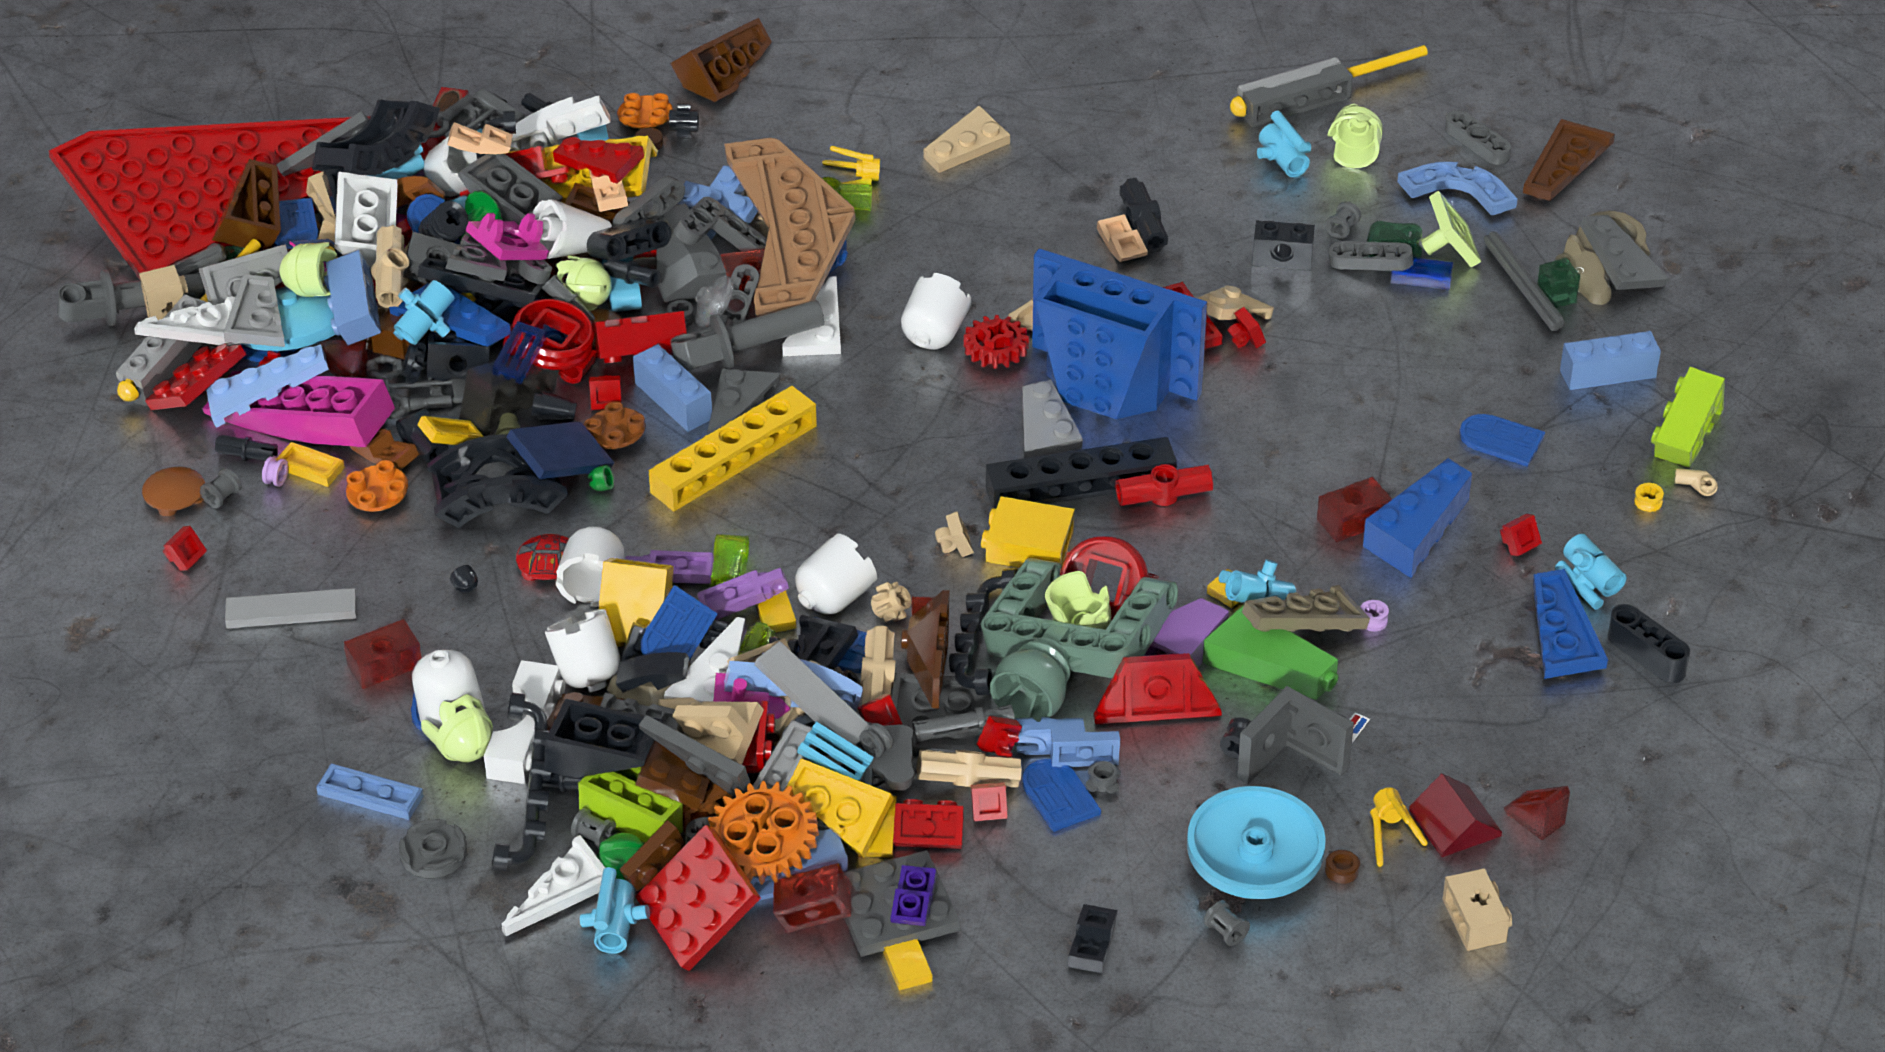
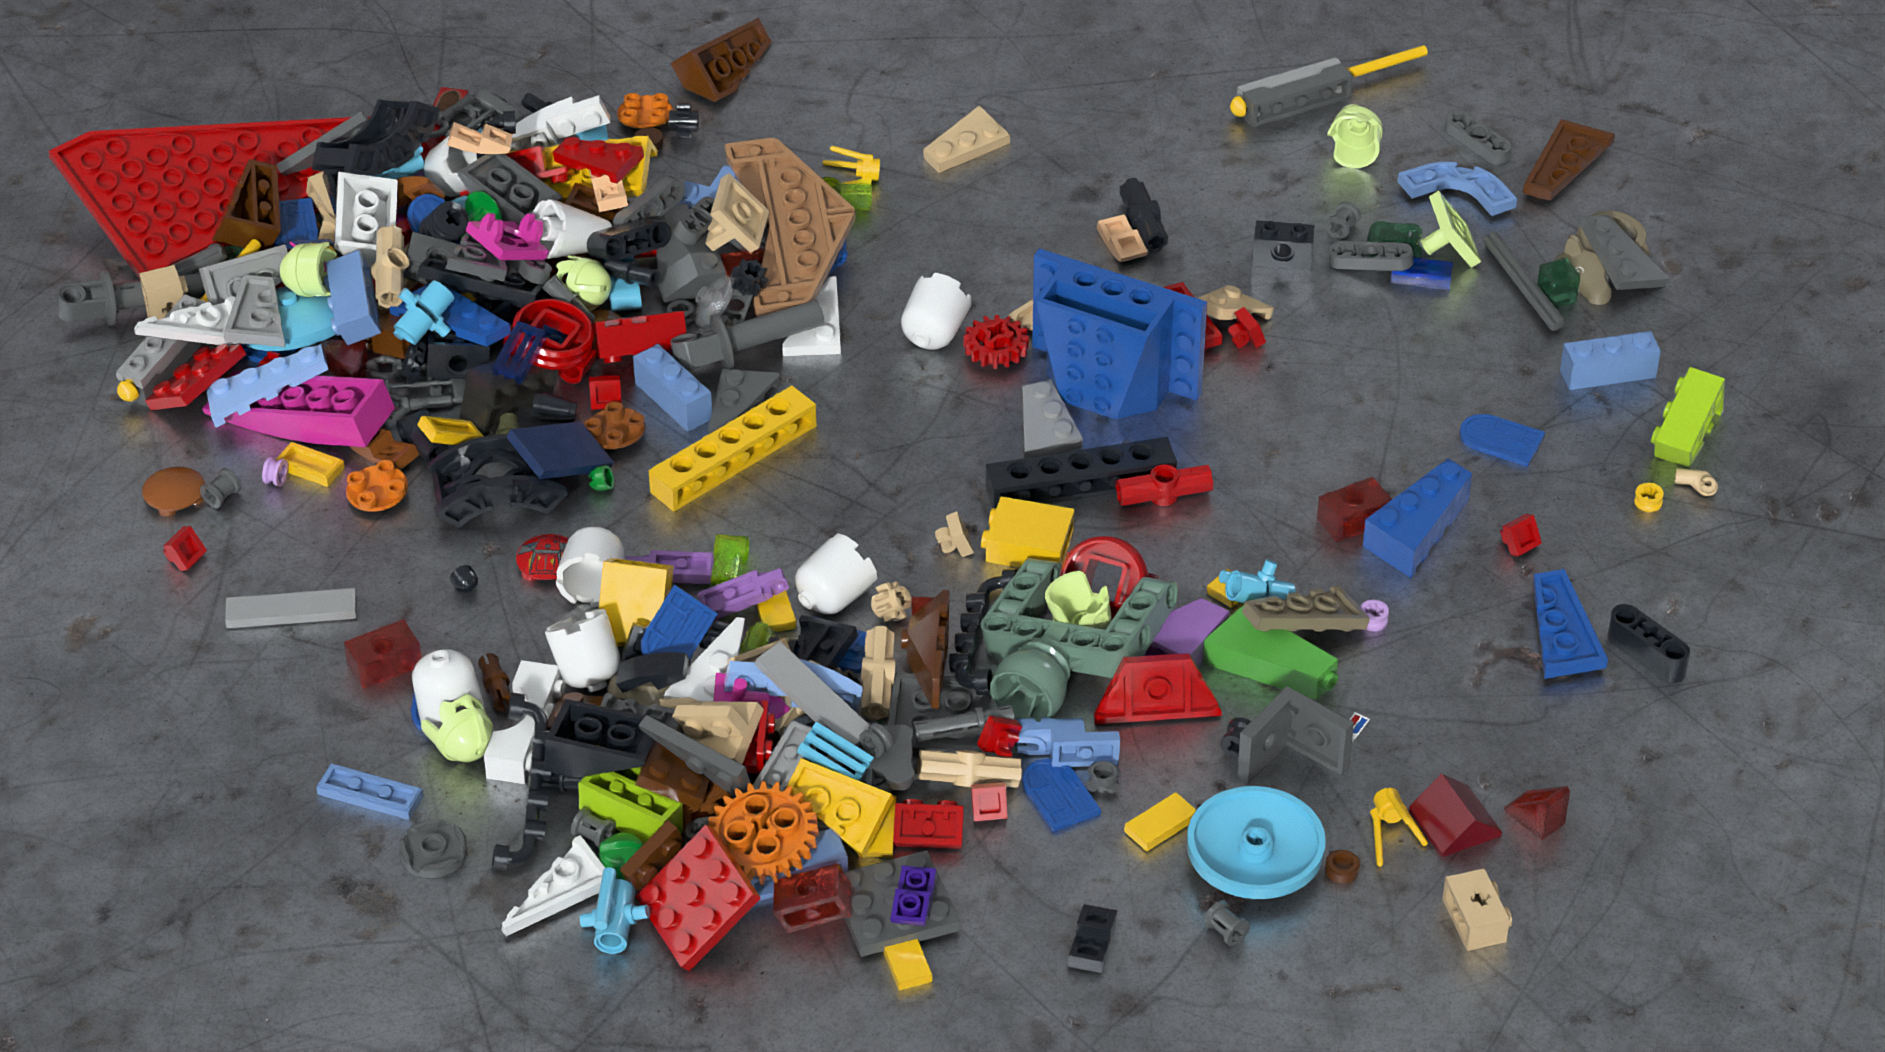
(245, 448): black axle -> none
(495, 681): none -> reddish brown pin
(736, 216): none -> tan bracket
(749, 277): none -> black gear
(880, 711): red tile -> none
(1160, 821): none -> yellow tile
(1284, 146): medium azure pin -> none
(1591, 570): medium azure pin -> none

